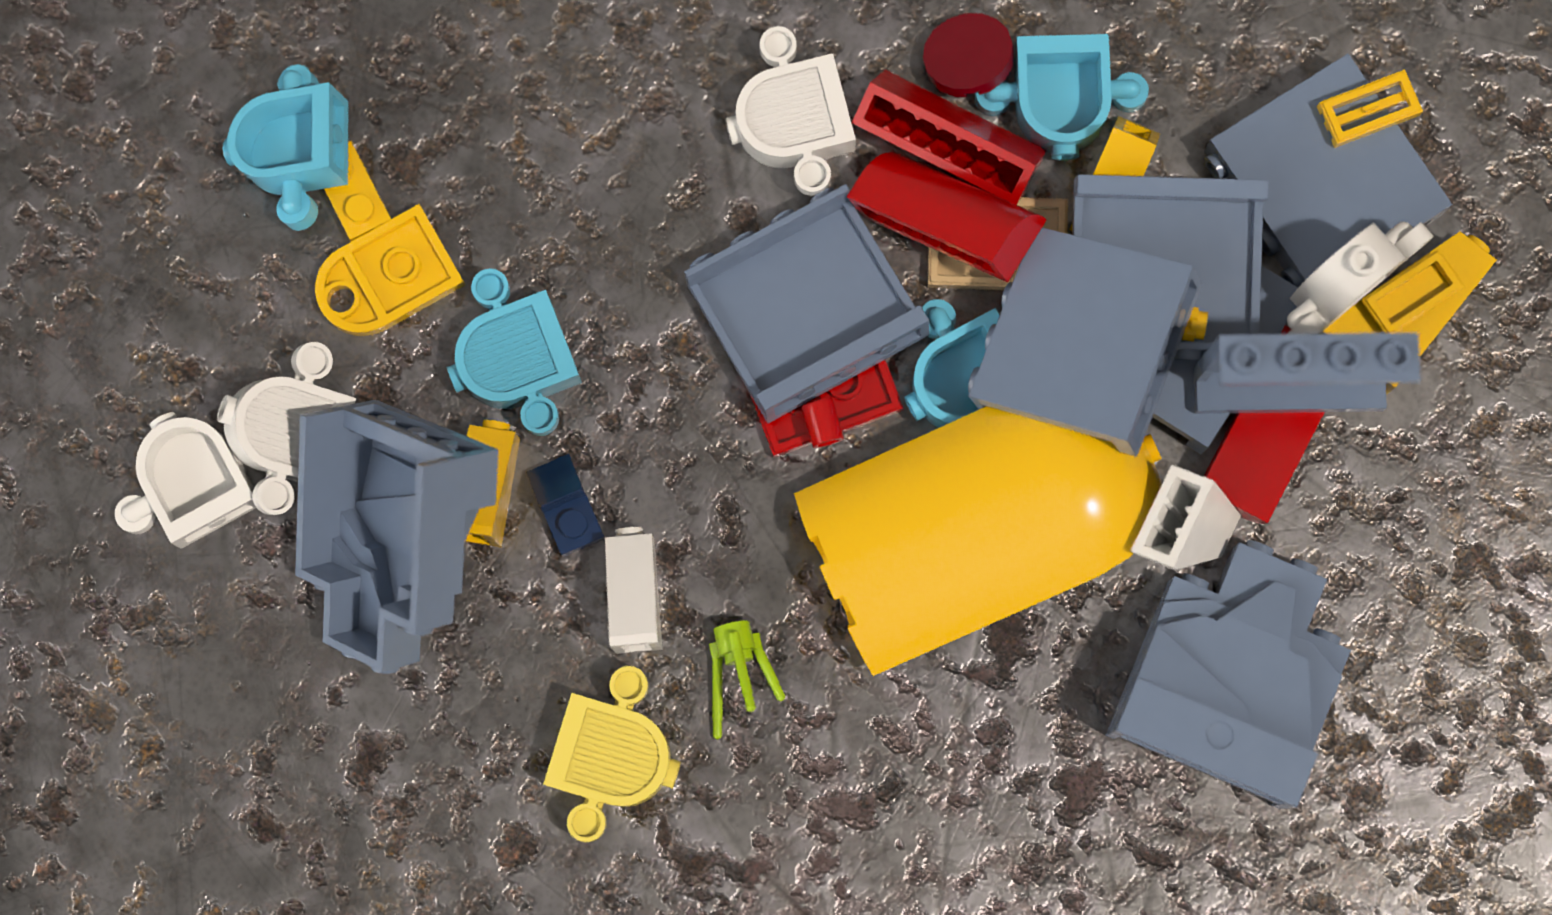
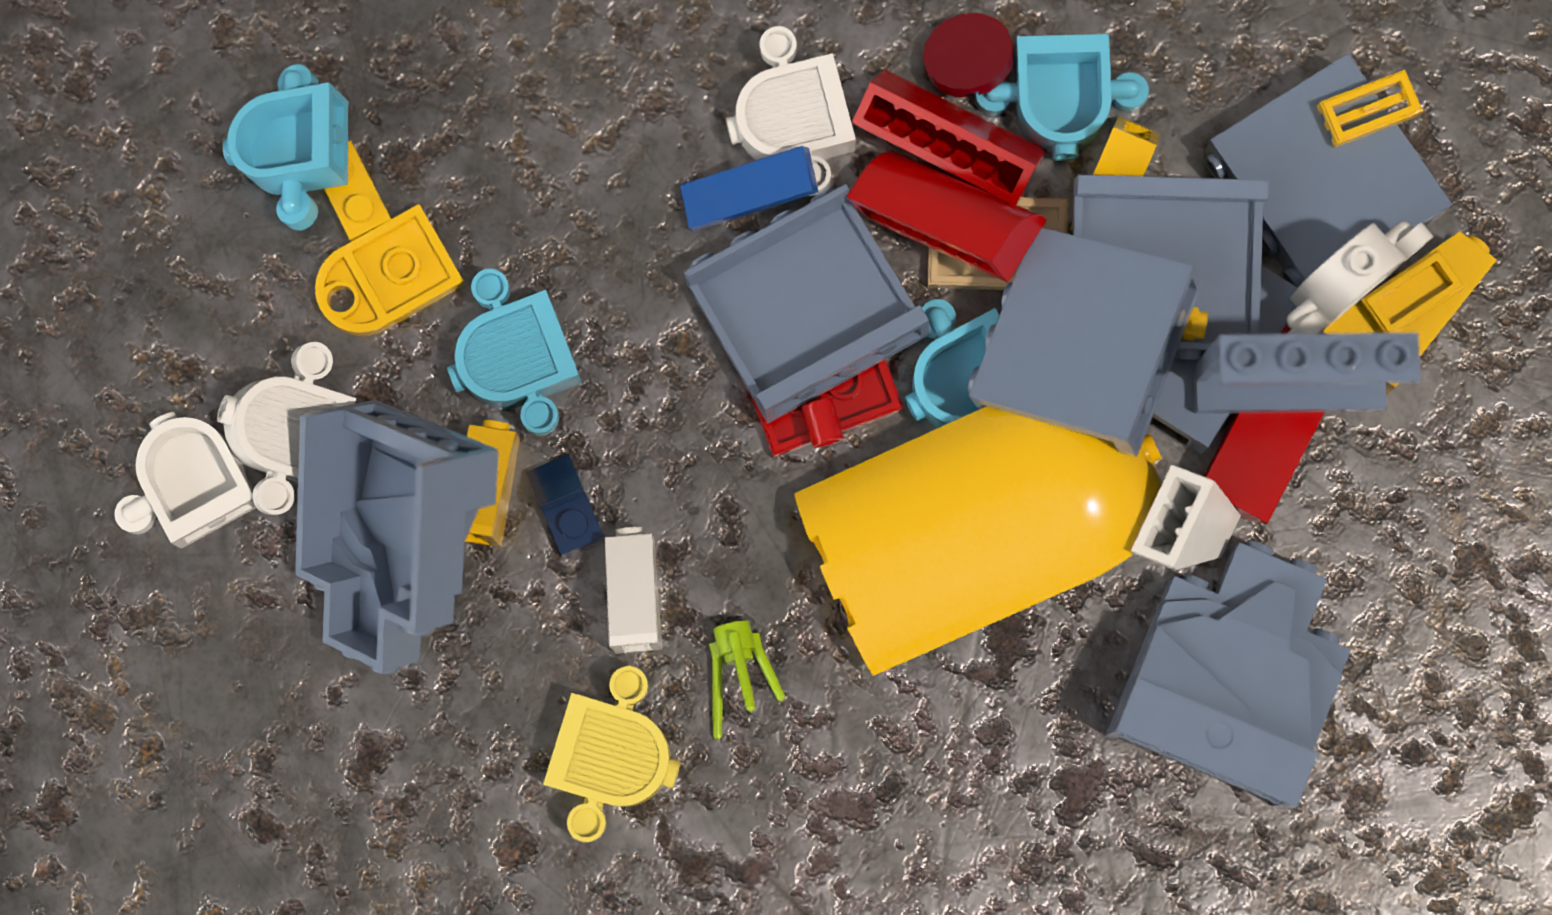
(749, 188): none -> blue tile

